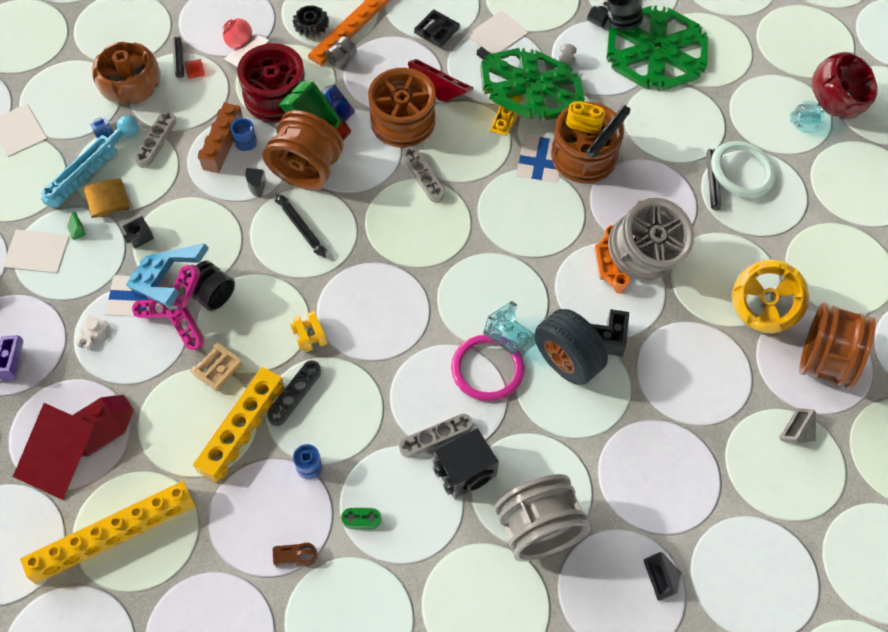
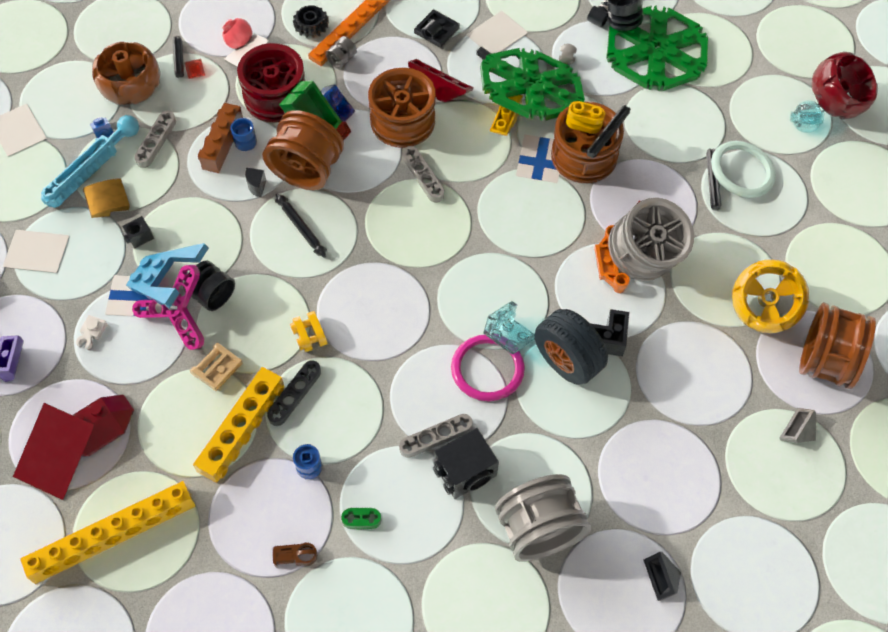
(75, 227): green slope -> none

